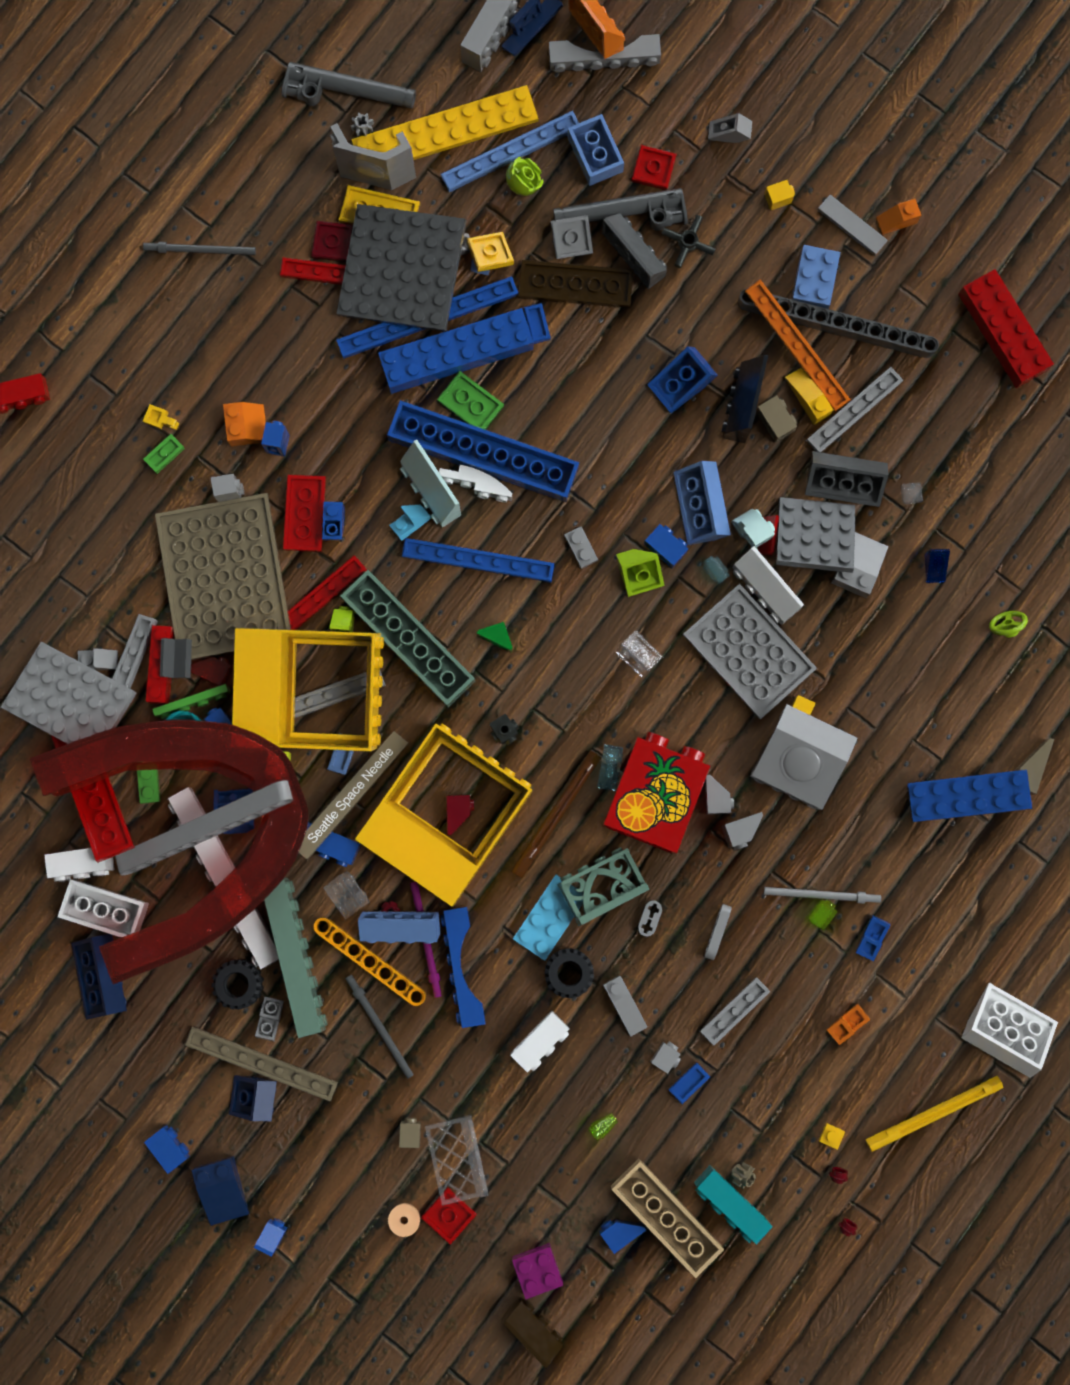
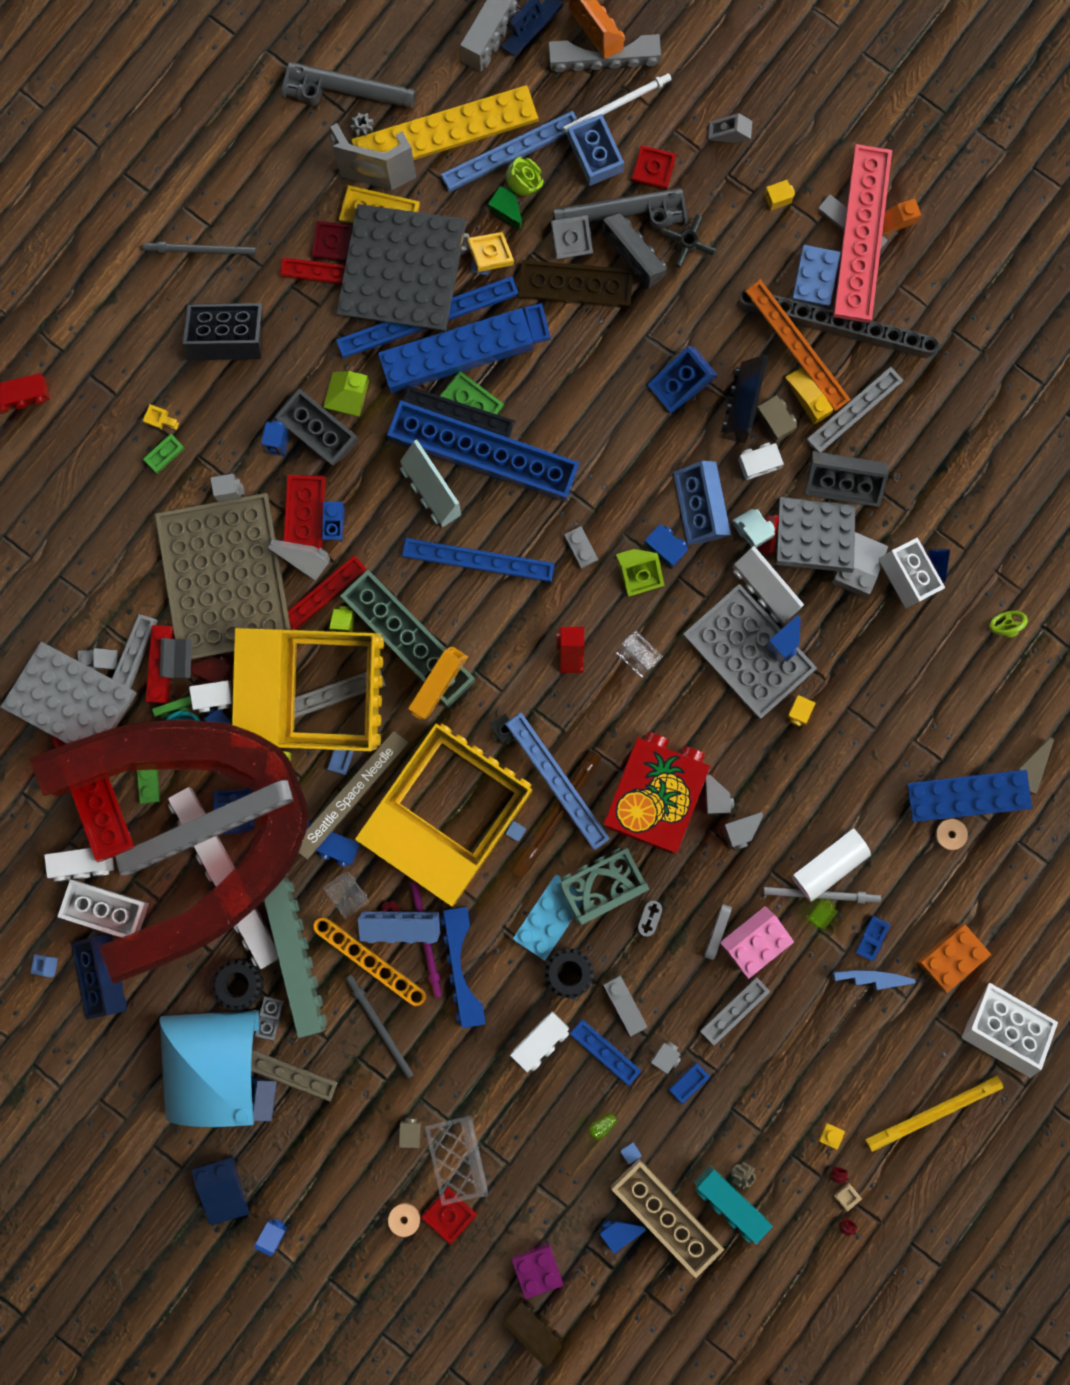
(44, 965): none -> medium blue slope
(167, 1148): blue brick -> none
(208, 1068): none -> medium azure panel
(211, 695): none -> white brick
(223, 331): none -> black slope
(244, 423): orange slope -> none
(304, 557): none -> light grey slope
(317, 427): none -> dark grey slope
(346, 392): none -> lime slope
(410, 521): medium azure slope -> none
(437, 682): none -> light orange slope
(458, 811): dark red slope -> none
(460, 411): none -> black tile
(484, 484): white slope -> none
(497, 635): green slope -> none
(506, 207): none -> green slope
(516, 831): none -> medium blue piece
(557, 781): none -> medium blue tile
(571, 645): none -> red wedge
(605, 1052): none -> blue tile
(610, 767): clear light blue slope -> none
(630, 1153): none -> medium blue piece
(657, 83): none -> white bar
(716, 569): clear light blue brick -> none
(757, 942): none -> bright pink brick
(760, 461): none -> white brick
(786, 641): none -> blue slope
(804, 758): light grey panel -> none
(831, 865): none -> white brick
(847, 1197): none -> tan tile
(848, 1024): orange slope -> none
(862, 233): none -> coral plate
(879, 979): none -> medium blue slope
(911, 493): clear plate -> none
(911, 573): none -> white brick
(954, 958): none -> orange brick
(960, 834): none -> light nougat piece
(1005, 328): red brick -> none

